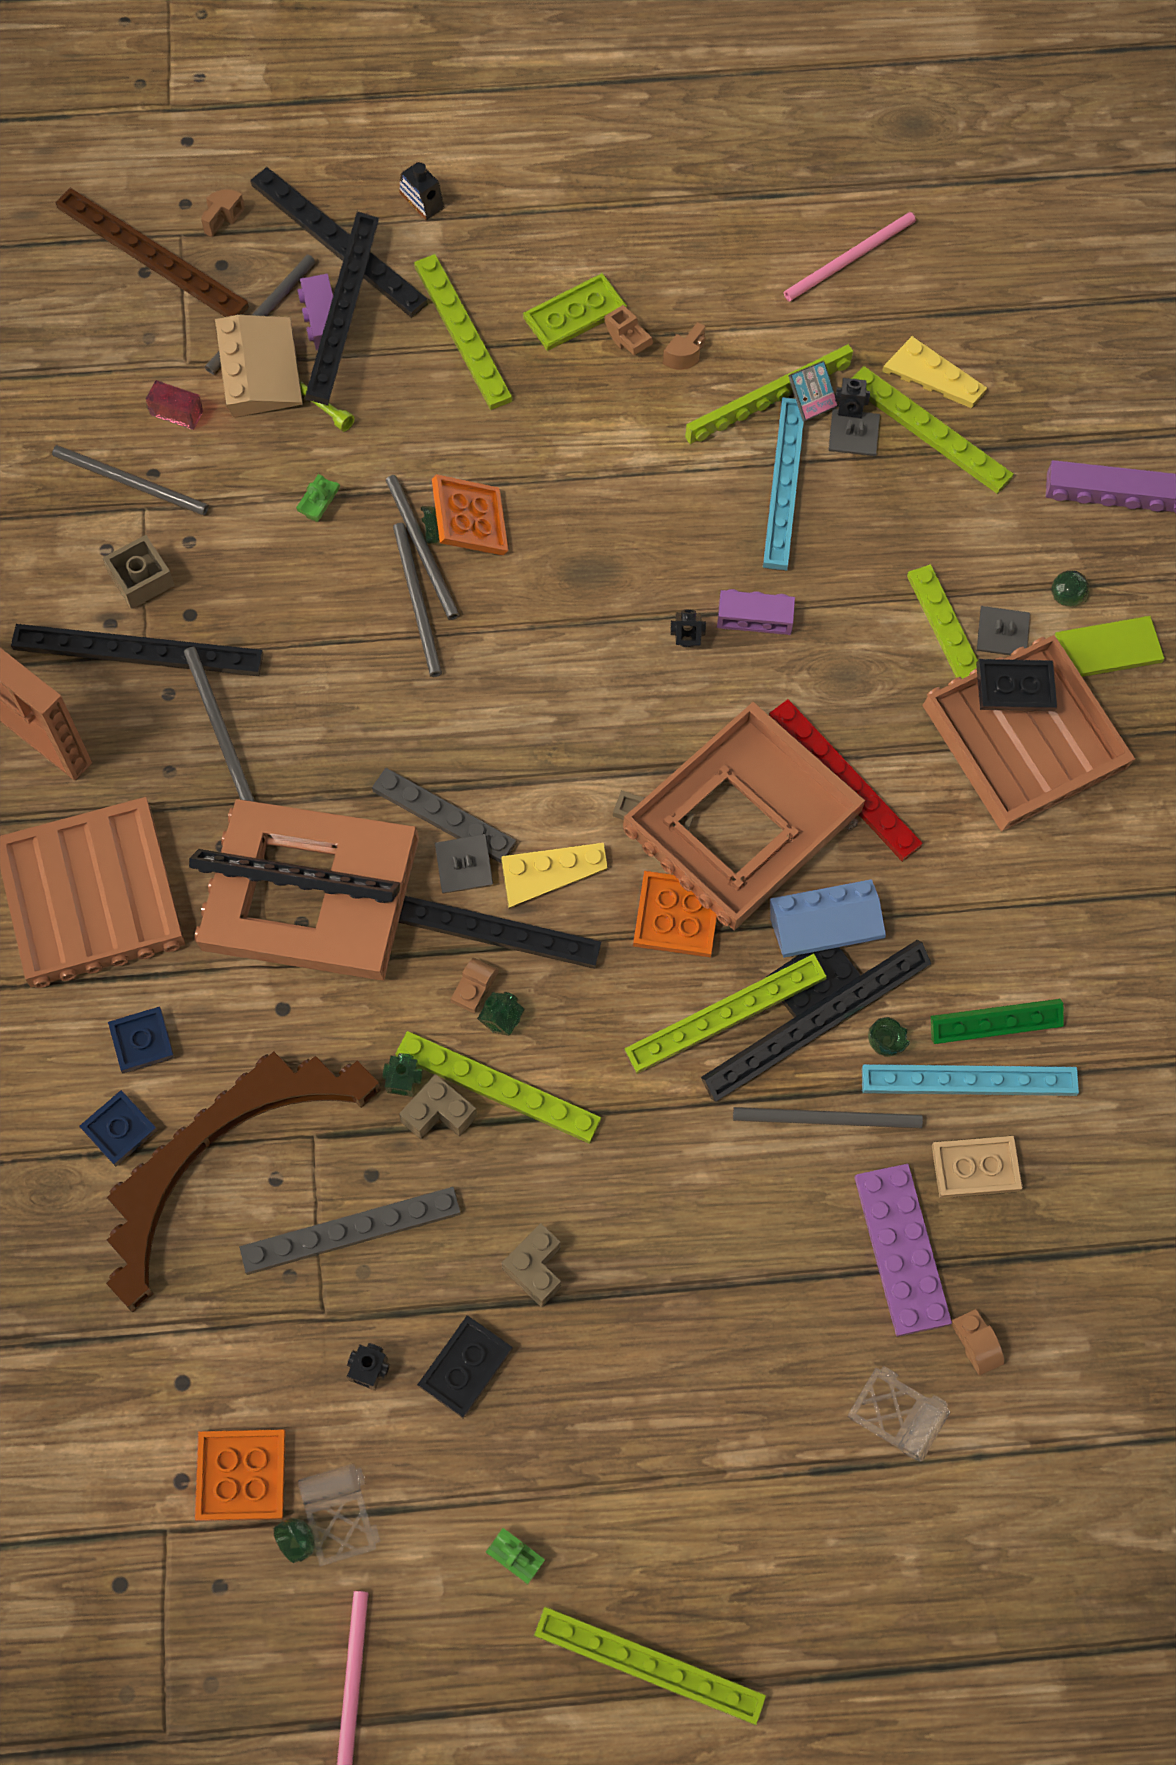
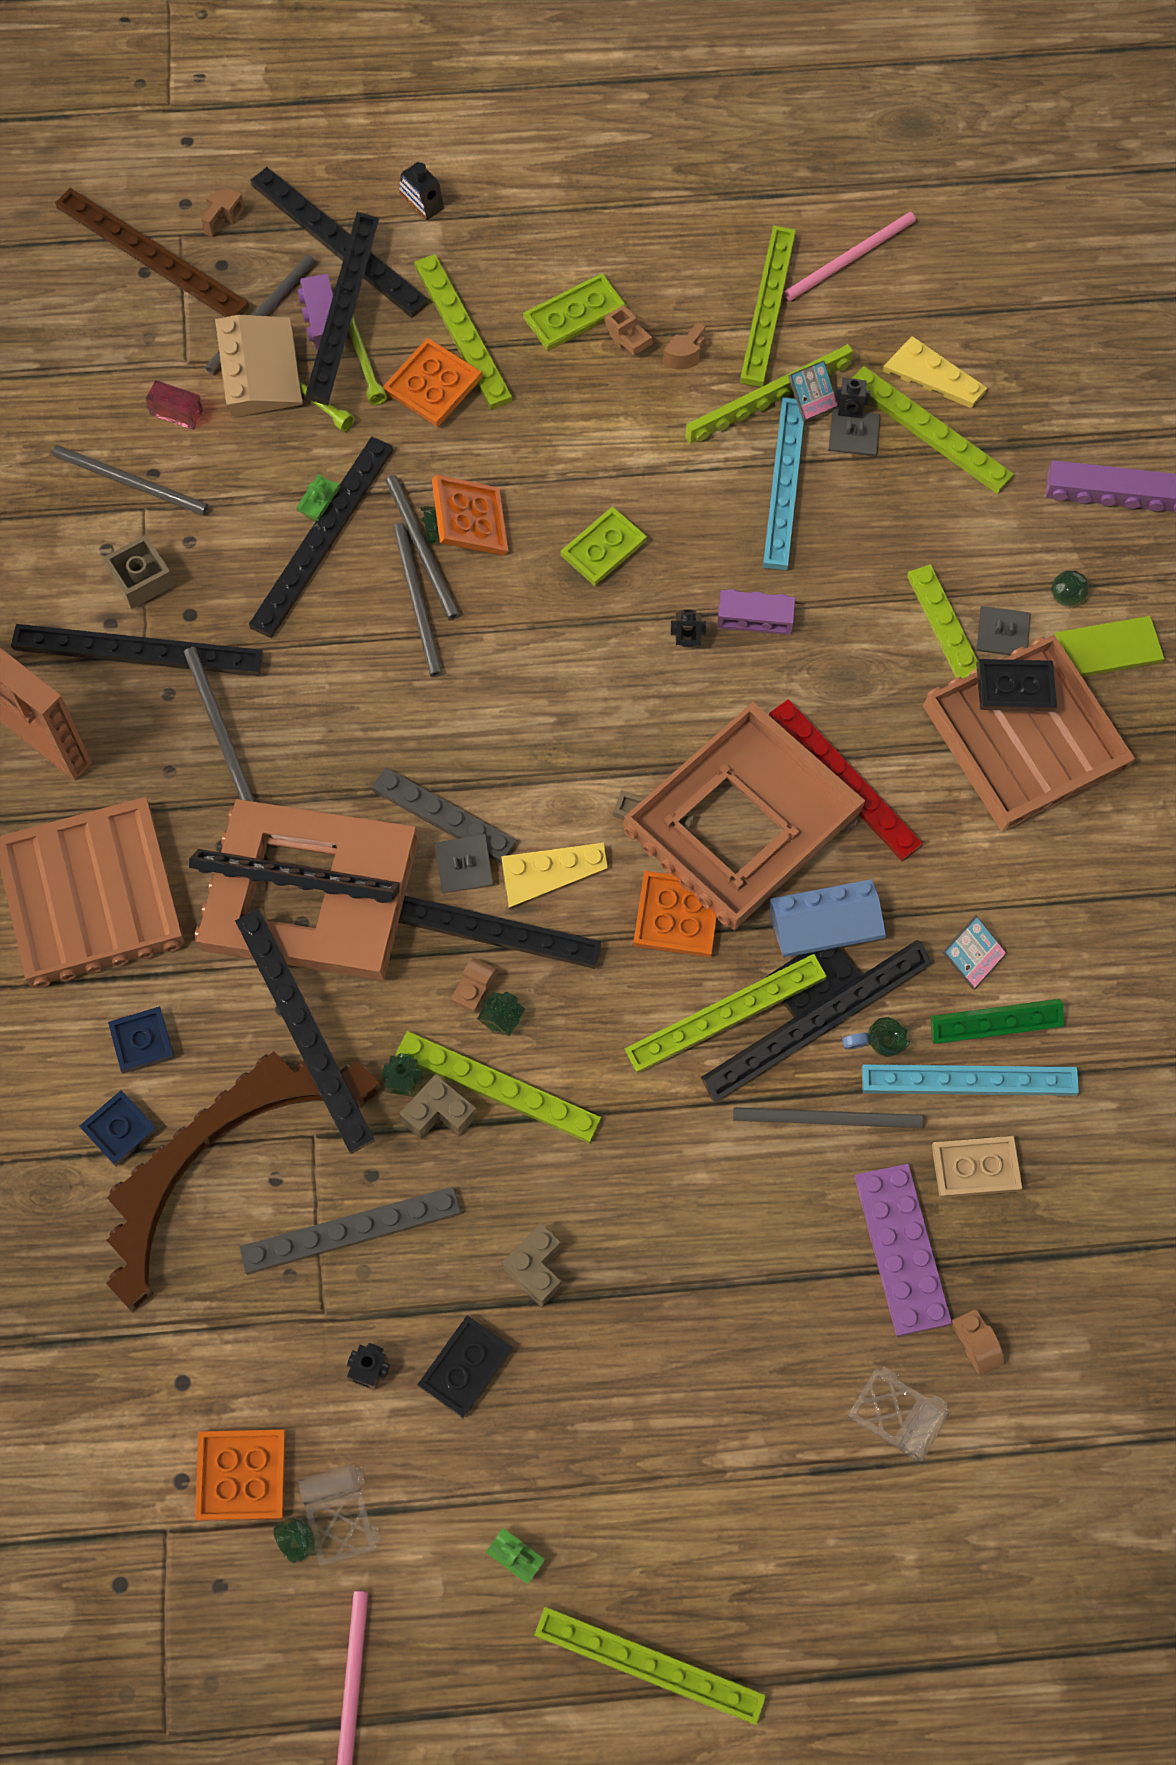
(305, 1031): none -> black plate
(320, 538): none -> black plate
(375, 392): none -> lime piece
(432, 382): none -> orange plate
(603, 546): none -> lime plate
(767, 306): none -> lime plate
(855, 1041): none -> medium blue tile
(974, 952): none -> piece

